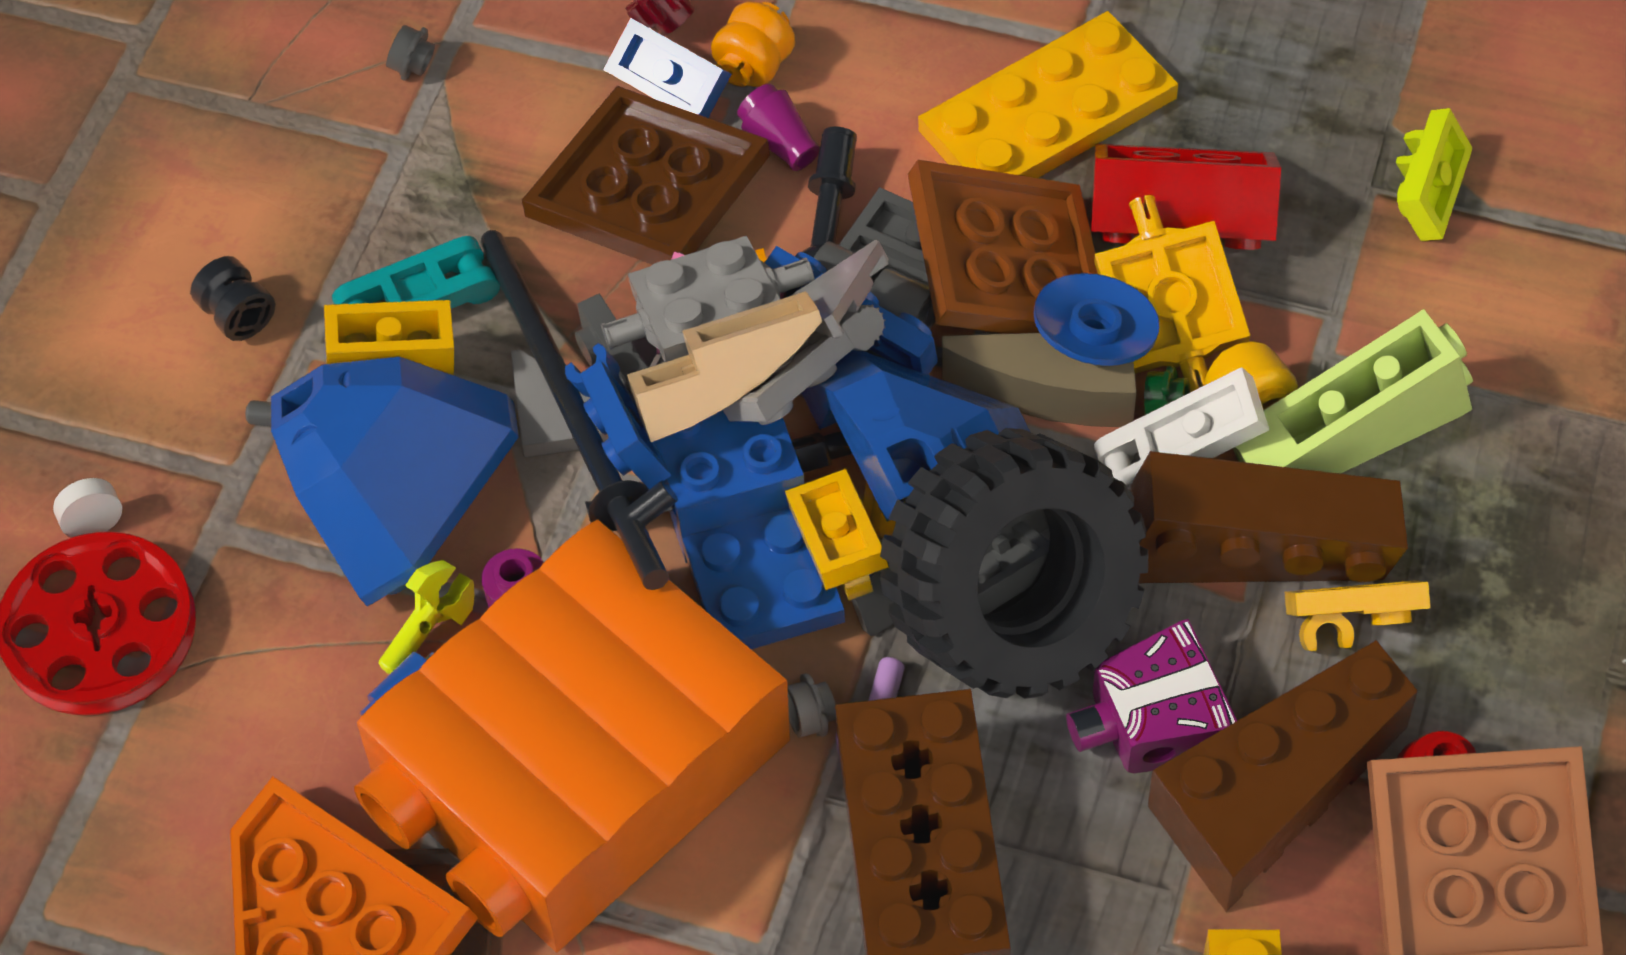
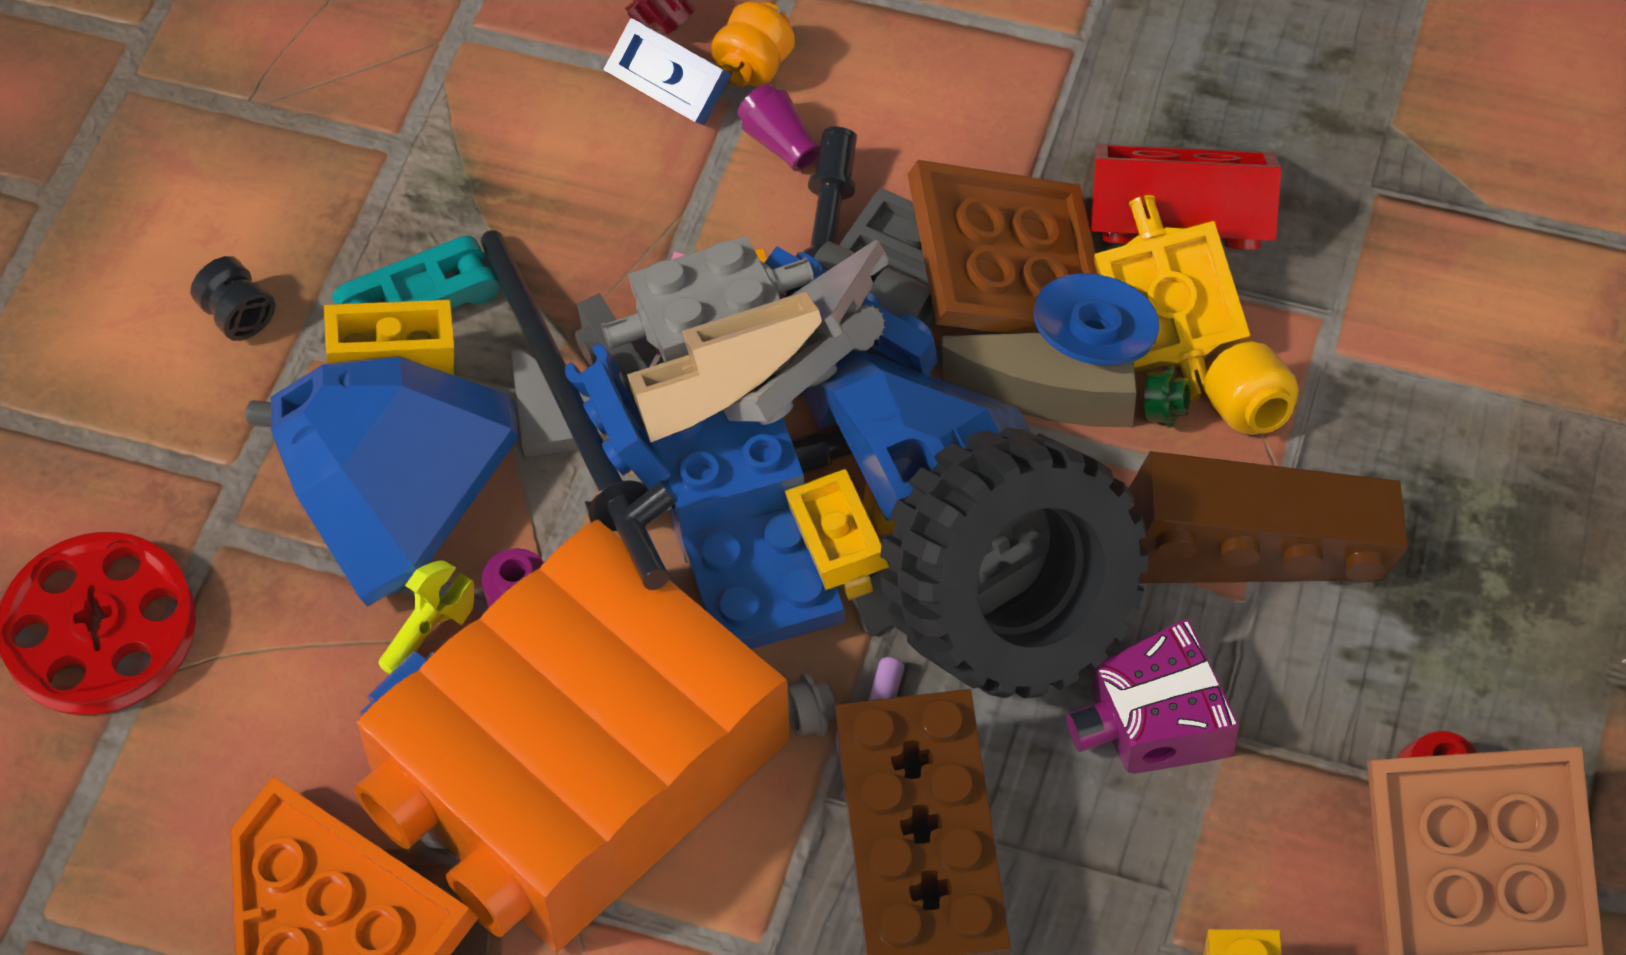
(87, 507): white tile -> none
(410, 52): dark grey plate -> none
(646, 177): reddish brown plate -> none
(1051, 103): yellow plate -> none
(1193, 425): white plate -> none
(1276, 770): reddish brown wedge -> none
(1368, 401): yellowish green slope -> none
(1384, 601): yellow plate -> none
(1432, 173): neon yellow plate -> none

